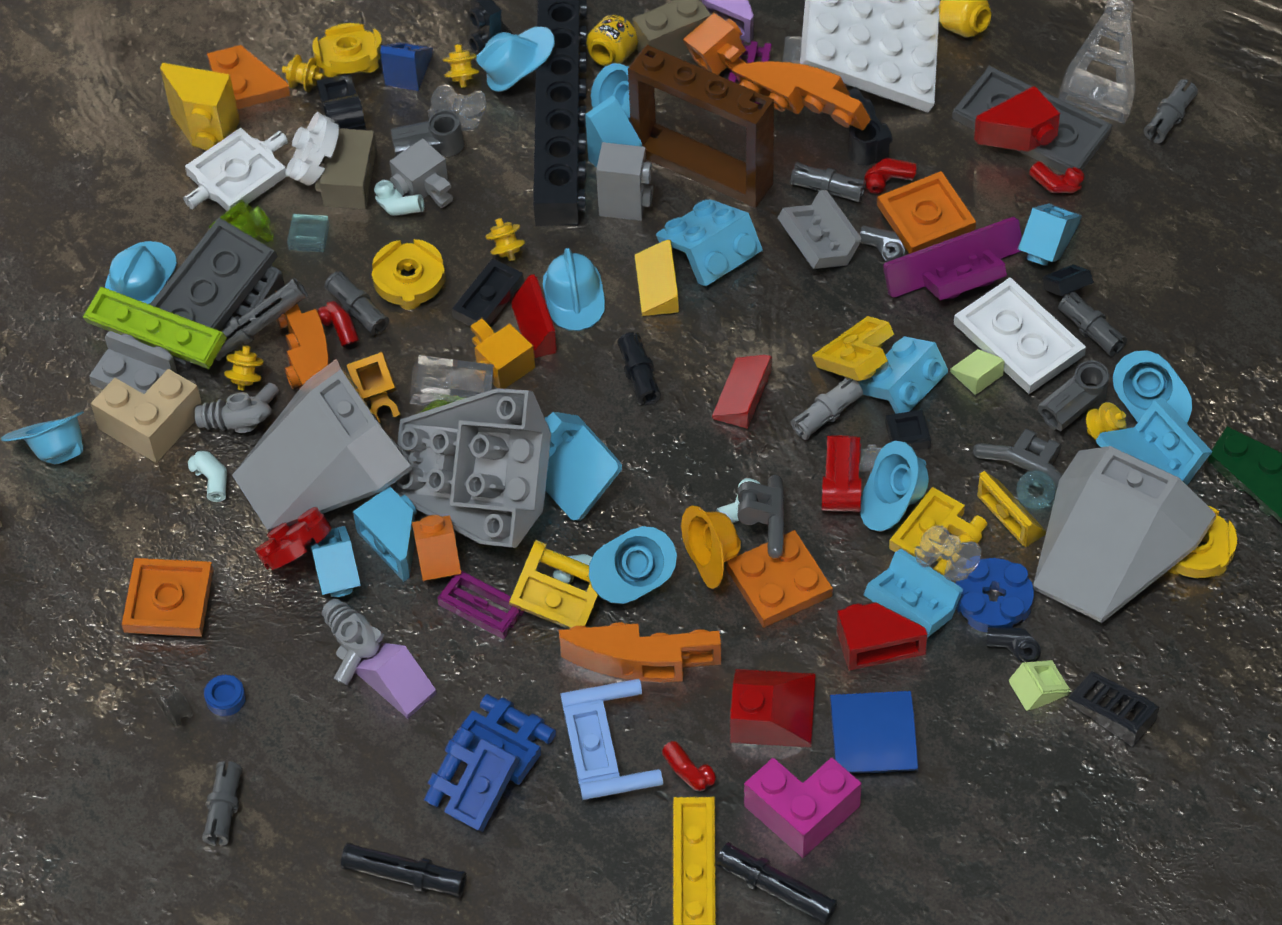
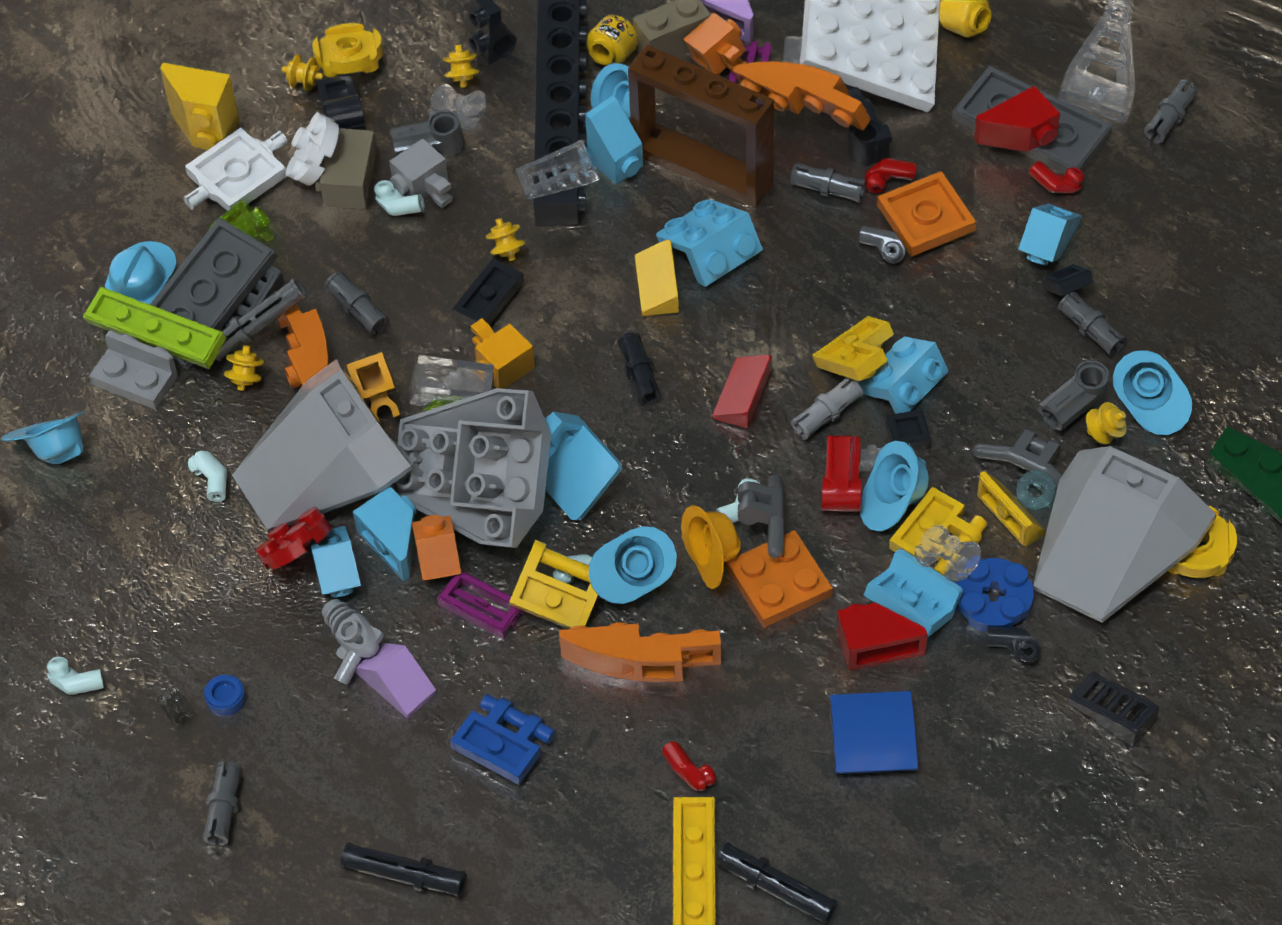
(71, 681): none -> light aqua arm
(150, 420): tan brick -> none
(167, 597): orange plate -> none
(239, 412): light grey piece -> none
(250, 78): orange wing -> none
(308, 233): clear light blue tile -> none
(341, 320): red arm -> none
(405, 64): blue slope -> none
(413, 289): yellow plate -> none
(480, 784): blue plate -> none
(512, 57): medium azure piece -> none
(534, 318): red slope -> none
(573, 177): none -> clear slope
(573, 292): medium azure piece -> none
(592, 741): light blue plate -> none
(623, 181): light grey brick -> none
(772, 708): red slope -> none
(802, 811): dark pink brick -> none
(821, 232): light grey bracket -> none
(956, 263): magenta bracket -> none
(978, 370): yellowish green slope -> none
(1021, 333): white plate -> none
(1038, 684): yellowish green slope -> none
(1161, 441): medium azure bracket -> none

